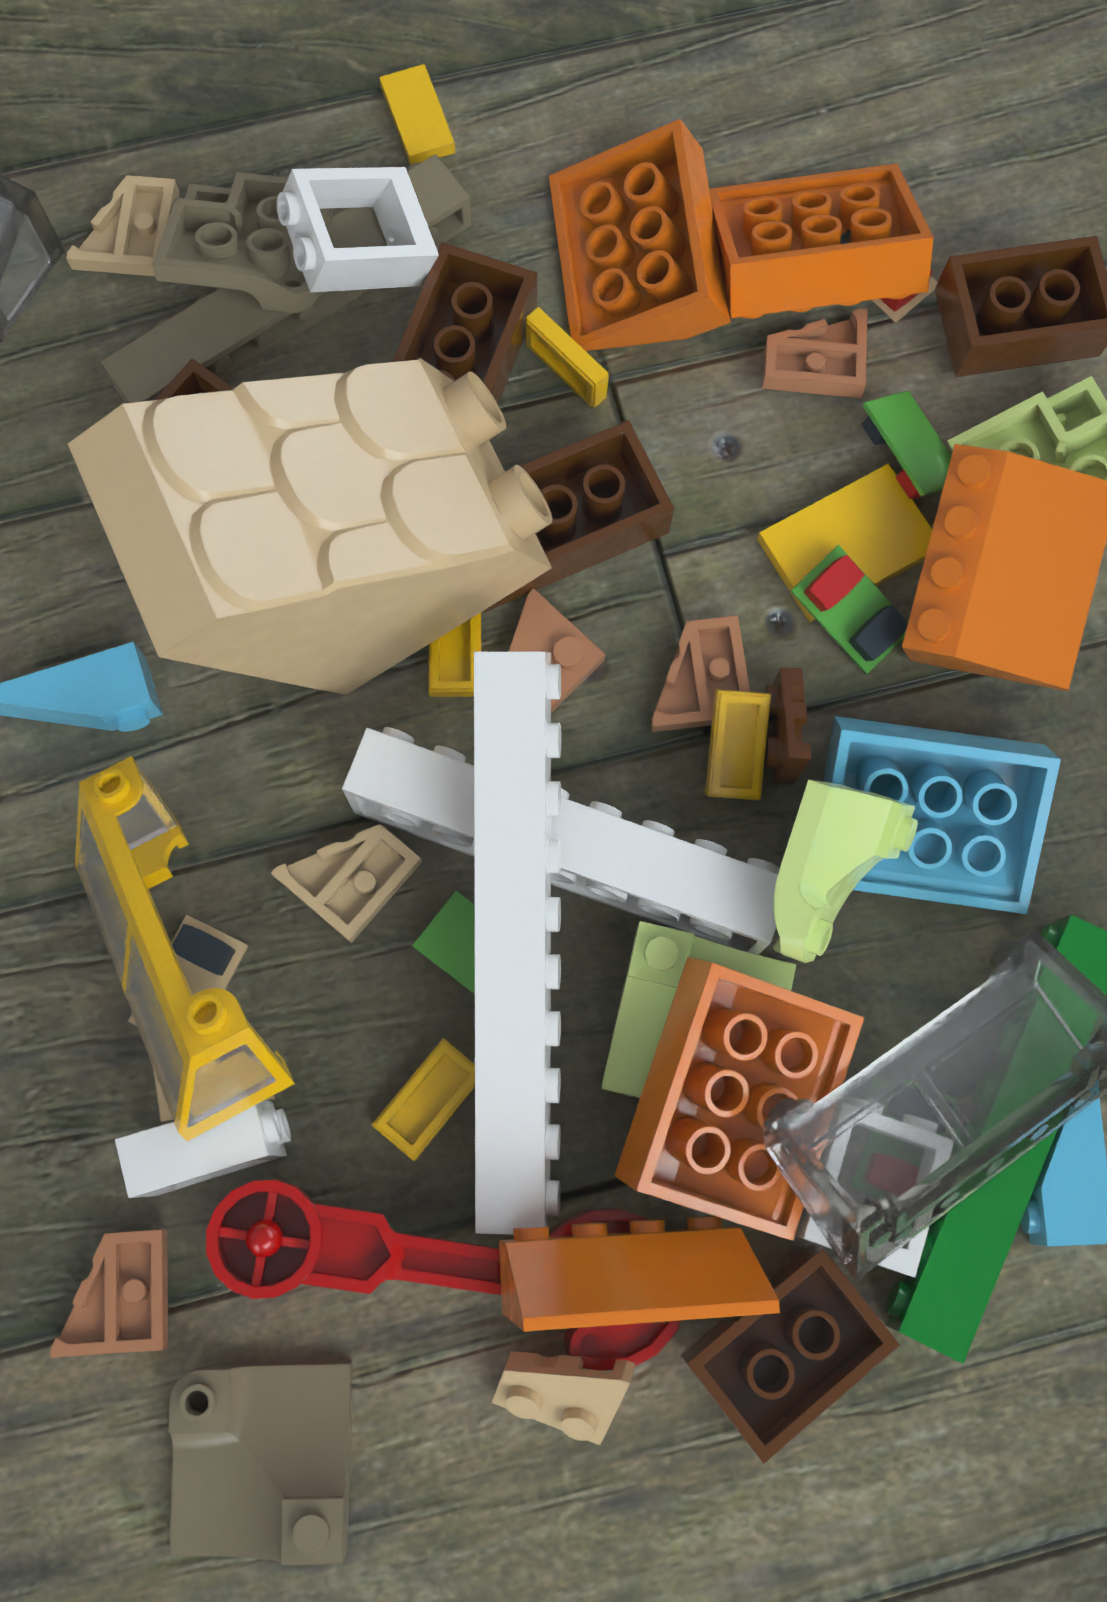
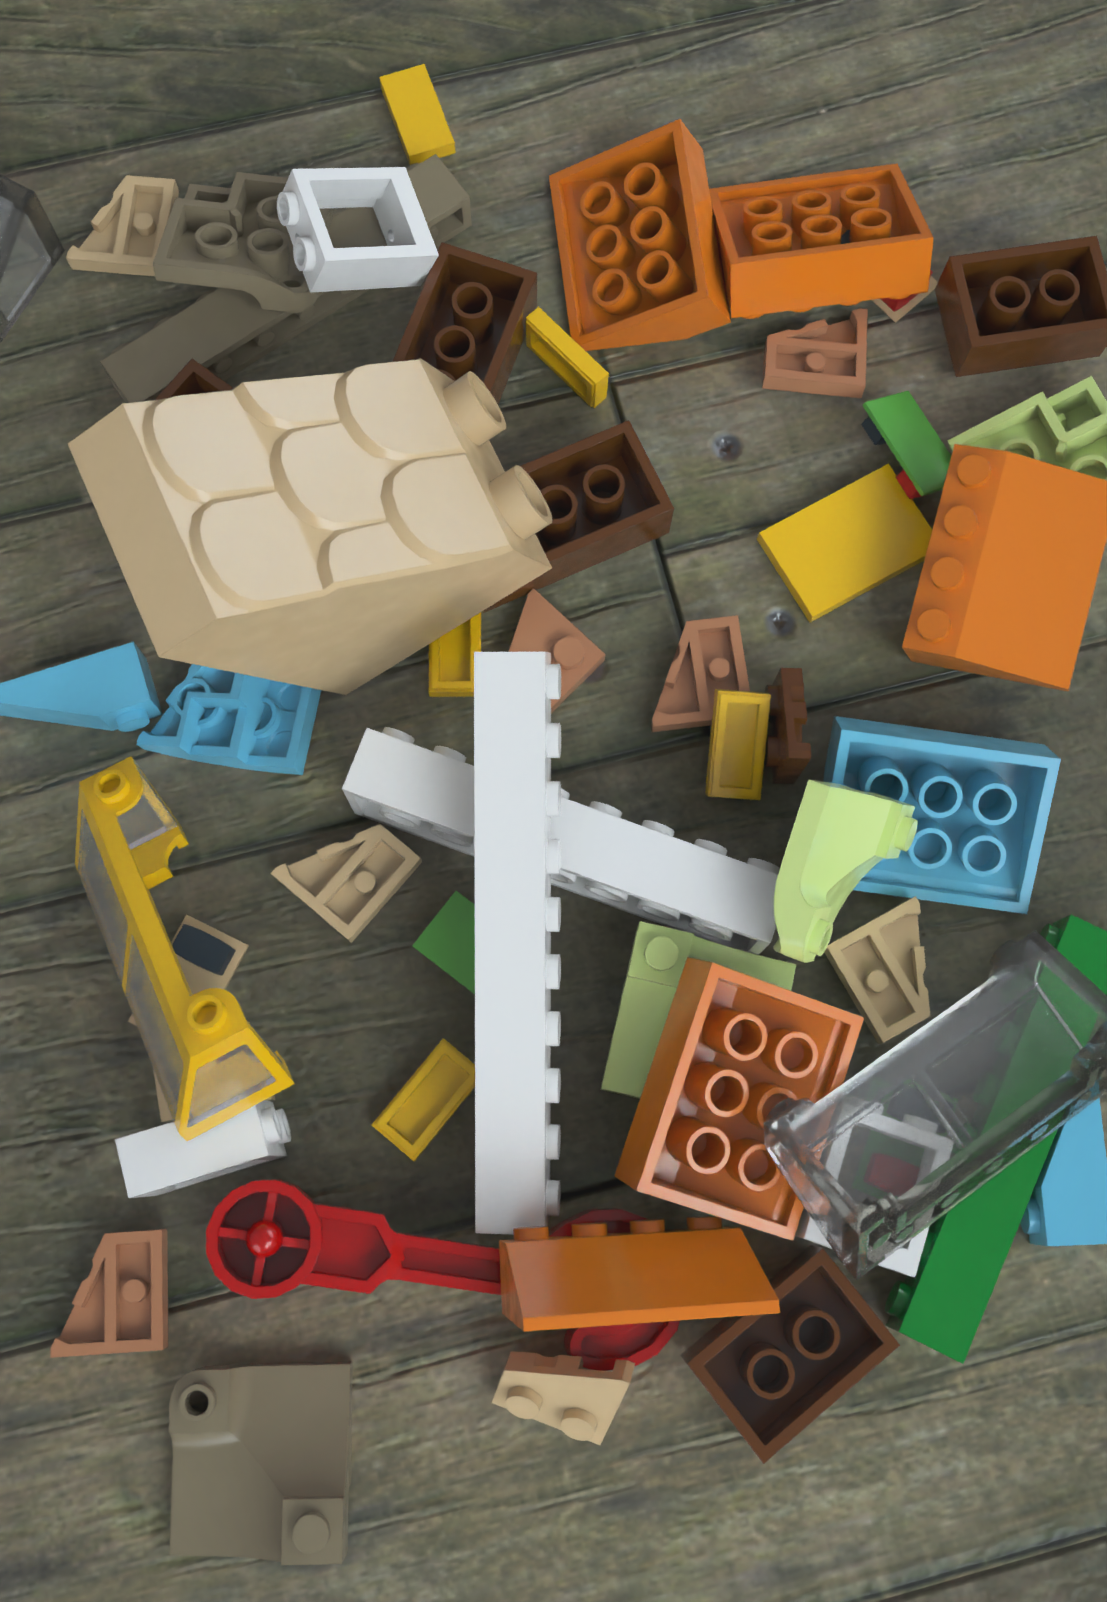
(236, 722): none -> medium azure slope
(851, 609): piece -> none
(885, 971): none -> tan wing

